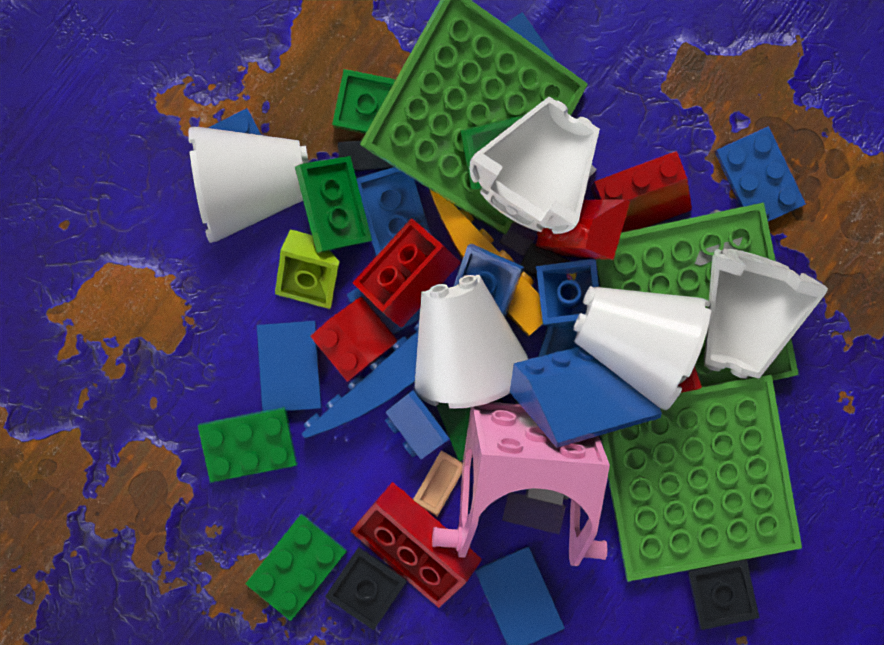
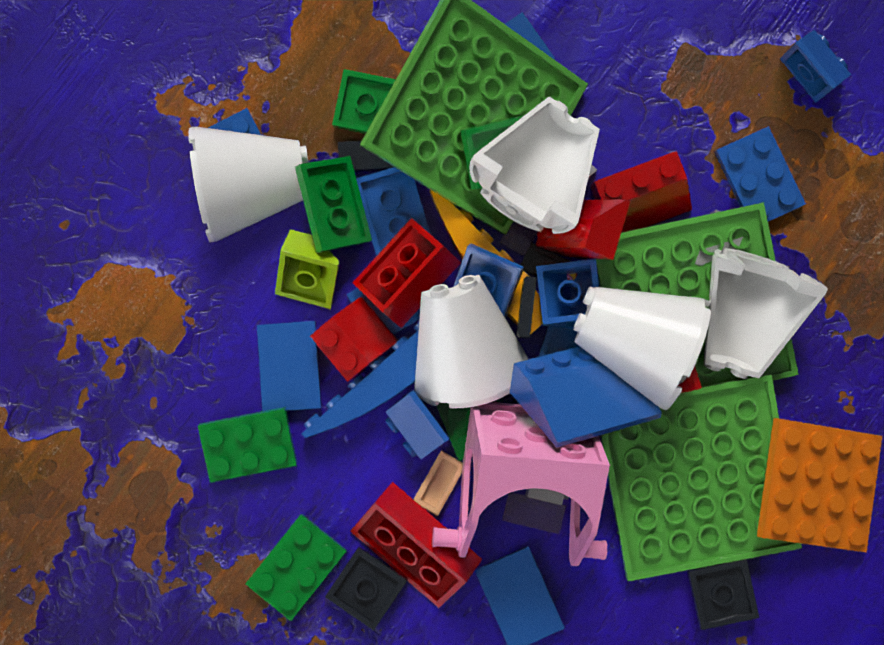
(526, 307): none -> black tile
(815, 65): none -> blue slope
(819, 485): none -> orange plate

